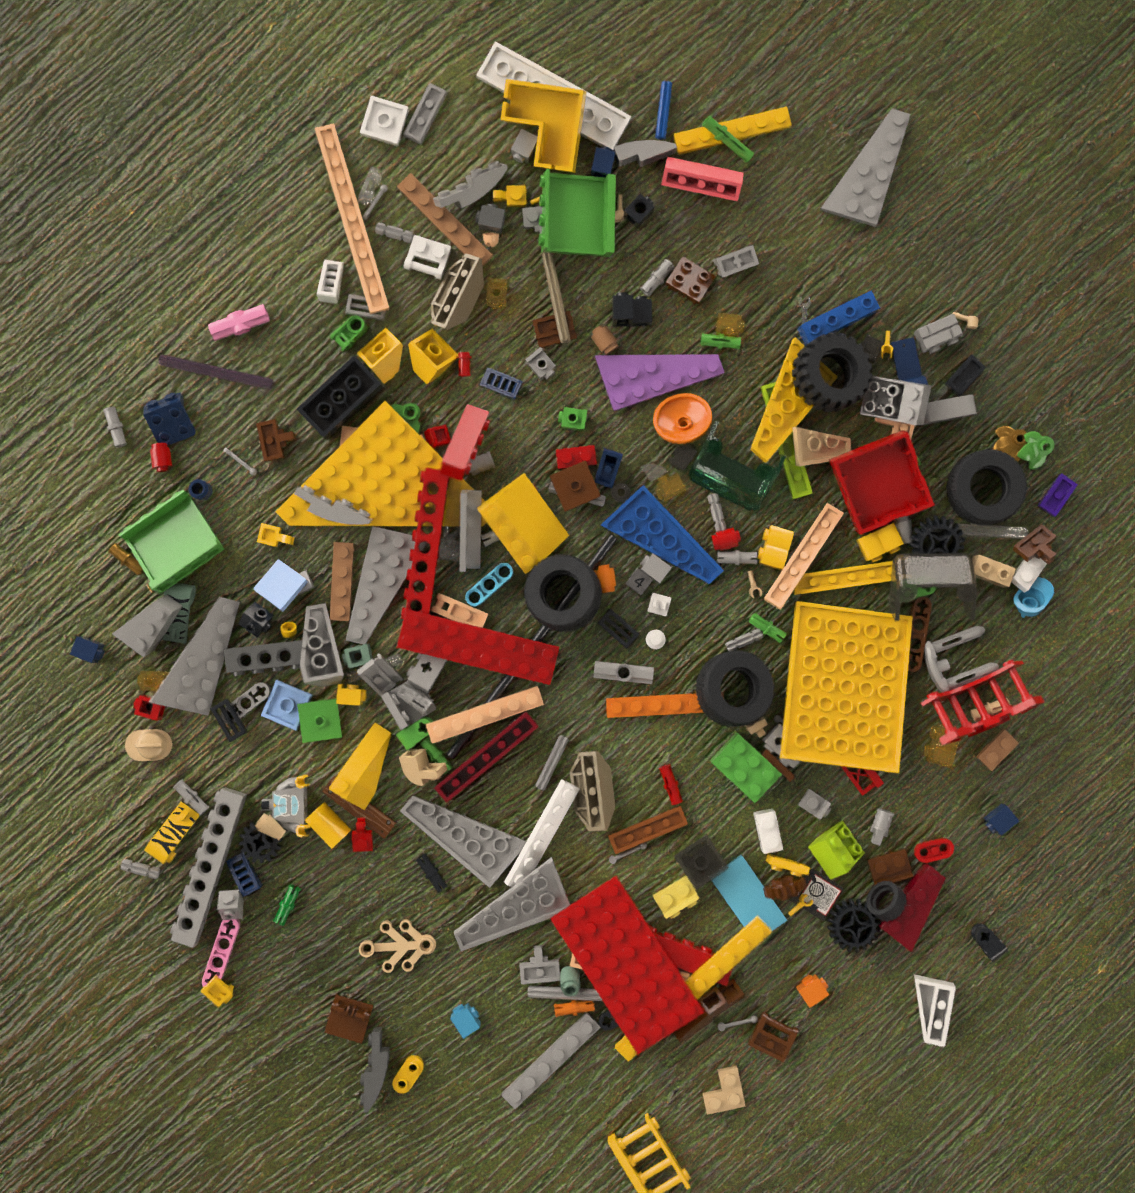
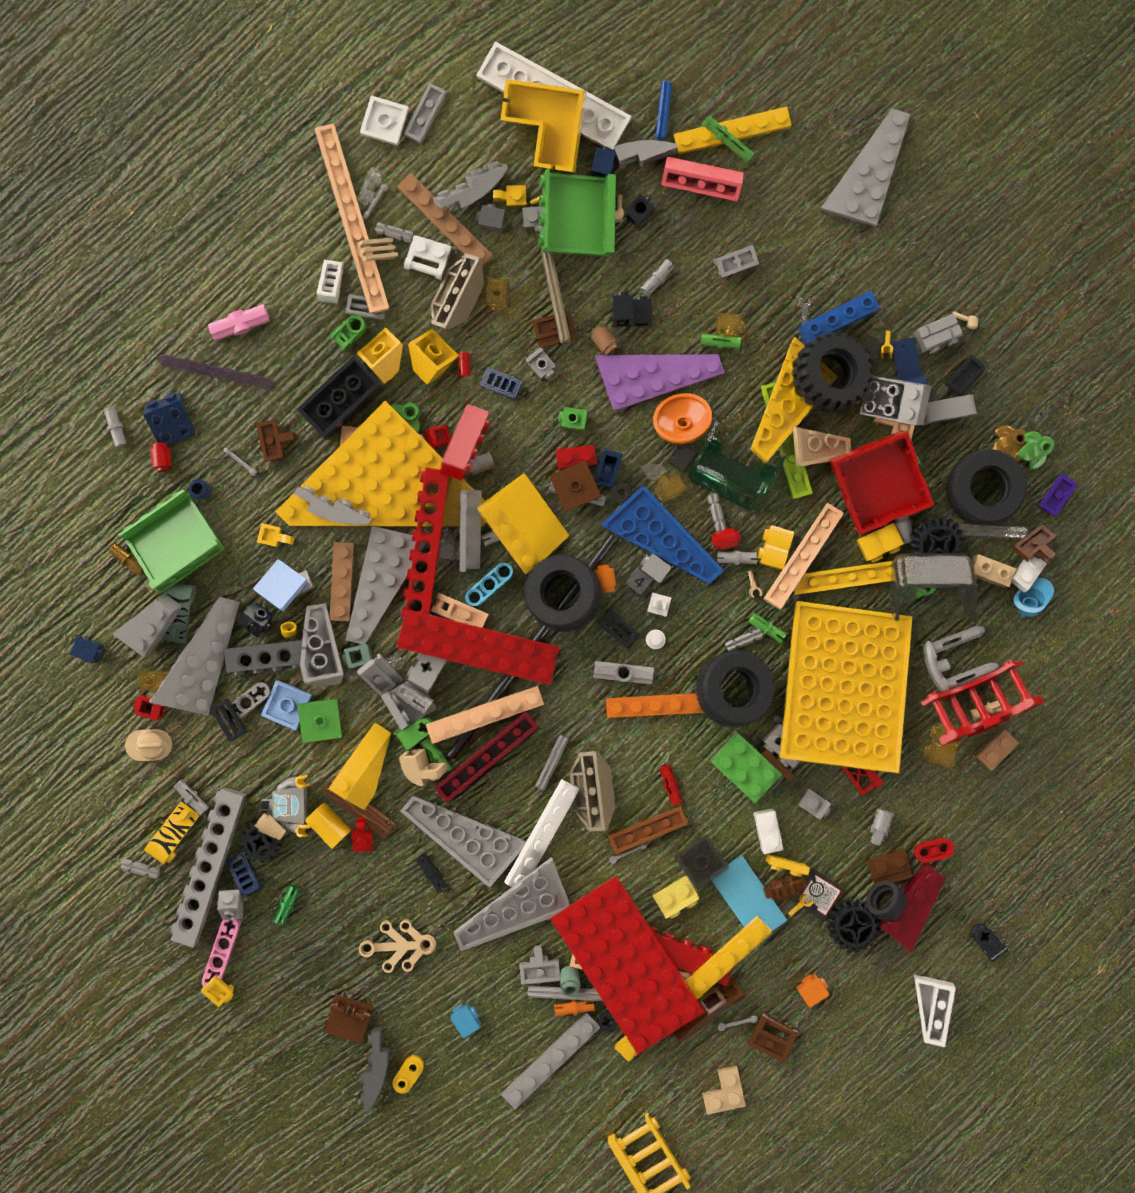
(351, 695): yellow brick -> none
(375, 242): none -> tan tile
(491, 239): light nougat hinge -> none
(524, 147): light grey brick -> none
(690, 280): hinge -> none
(757, 727): tan tile -> none
(836, 850): lime slope -> none
(919, 634): reddish brown beam -> none
(1000, 820): dark blue brick -> none

